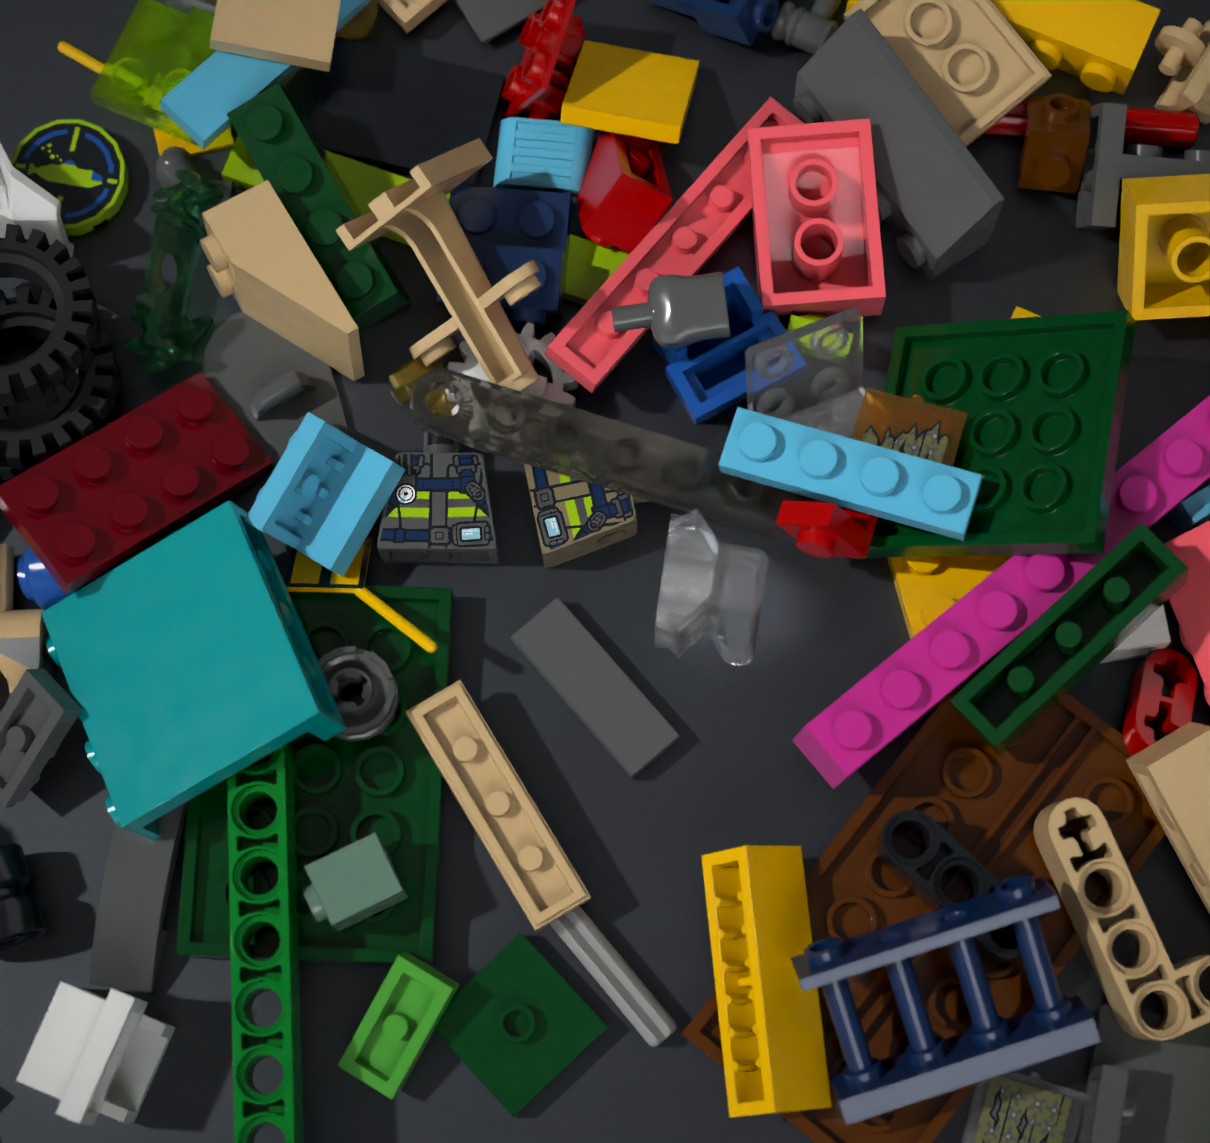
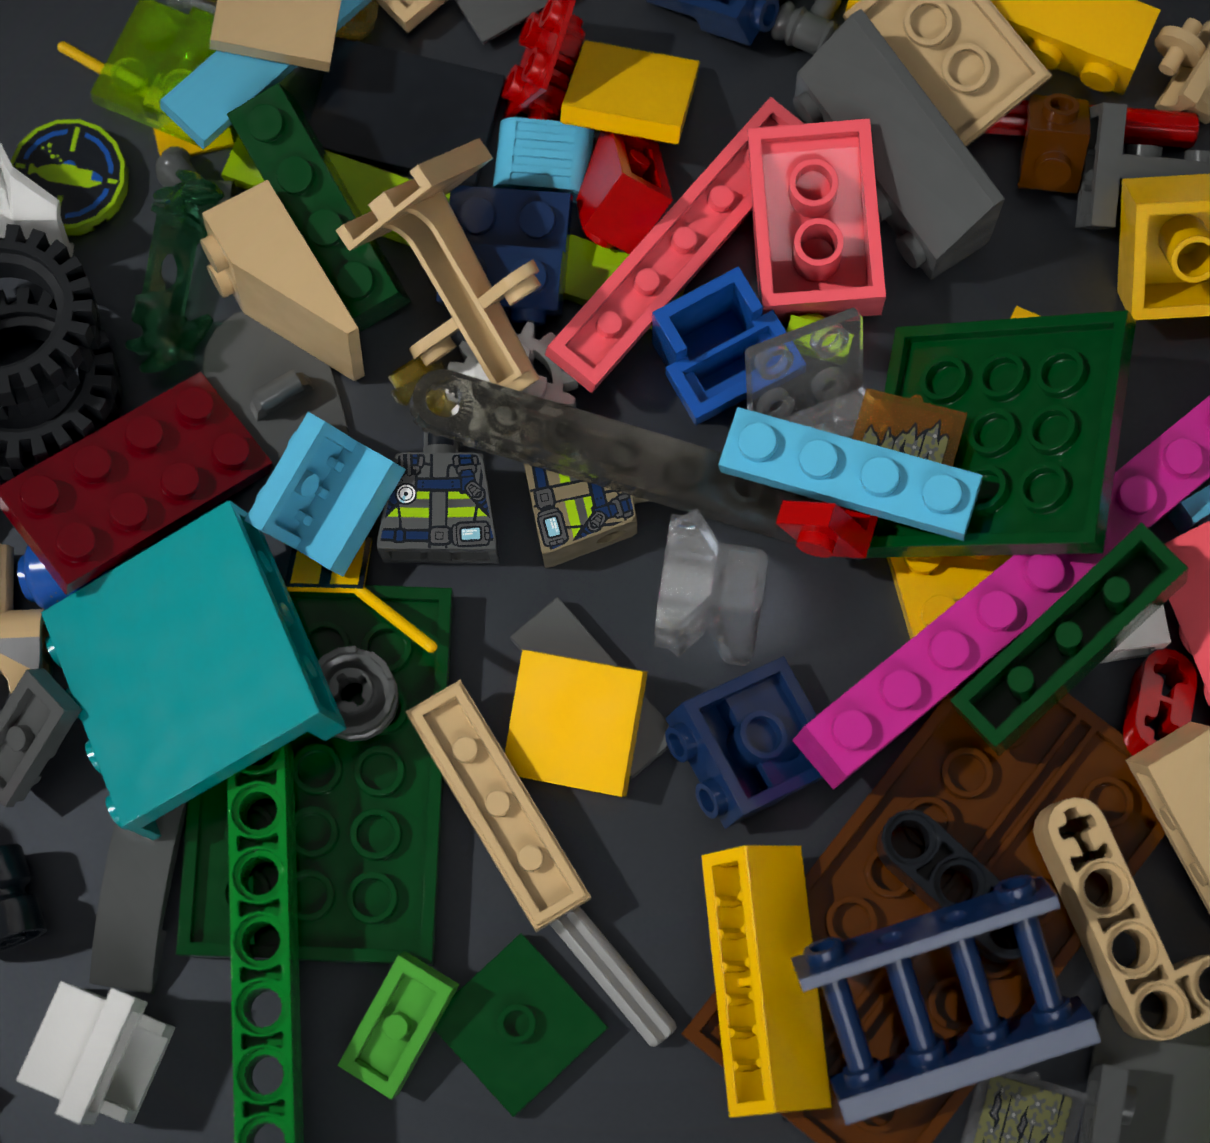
(353, 883): sand green brick -> none
(575, 722): none -> yellow tile
(679, 310): dark grey piece -> none
(743, 742): none -> dark blue plate

